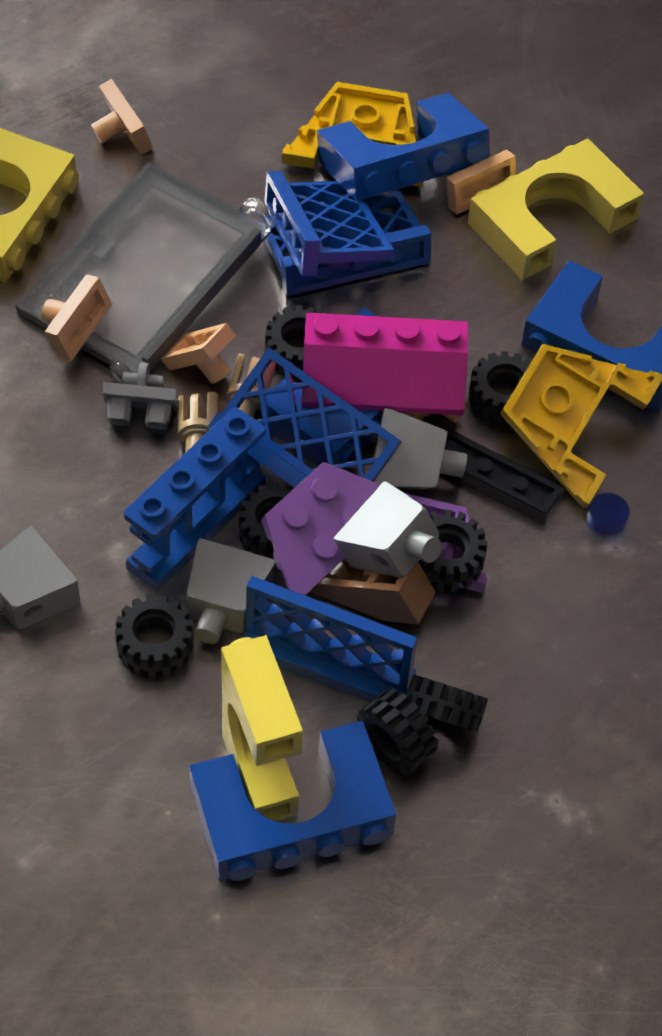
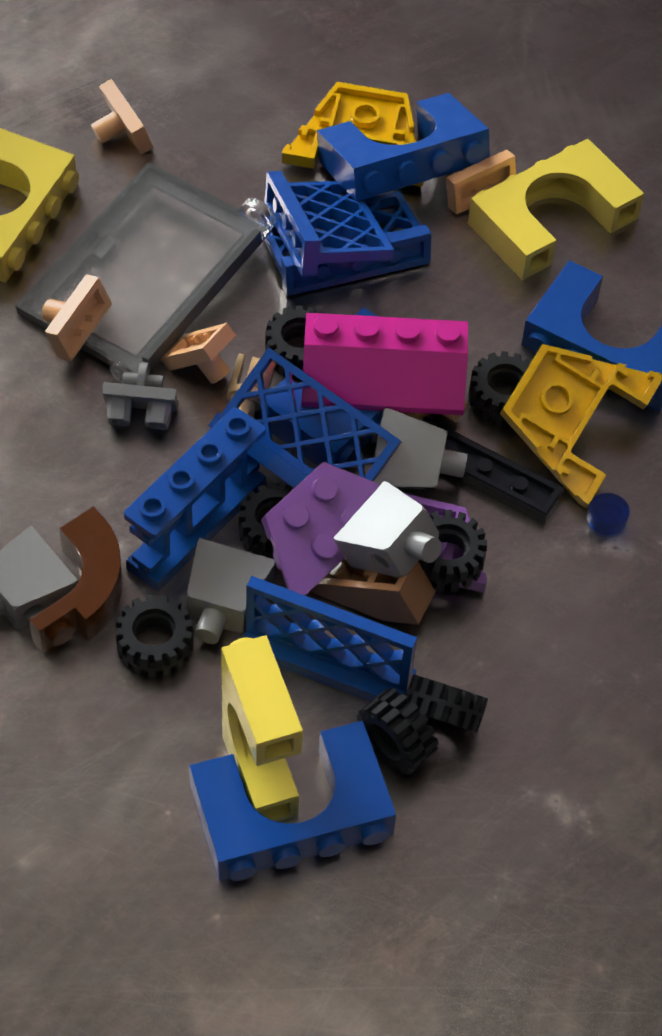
(93, 601): none -> reddish brown arch
(193, 421): tan arm -> none

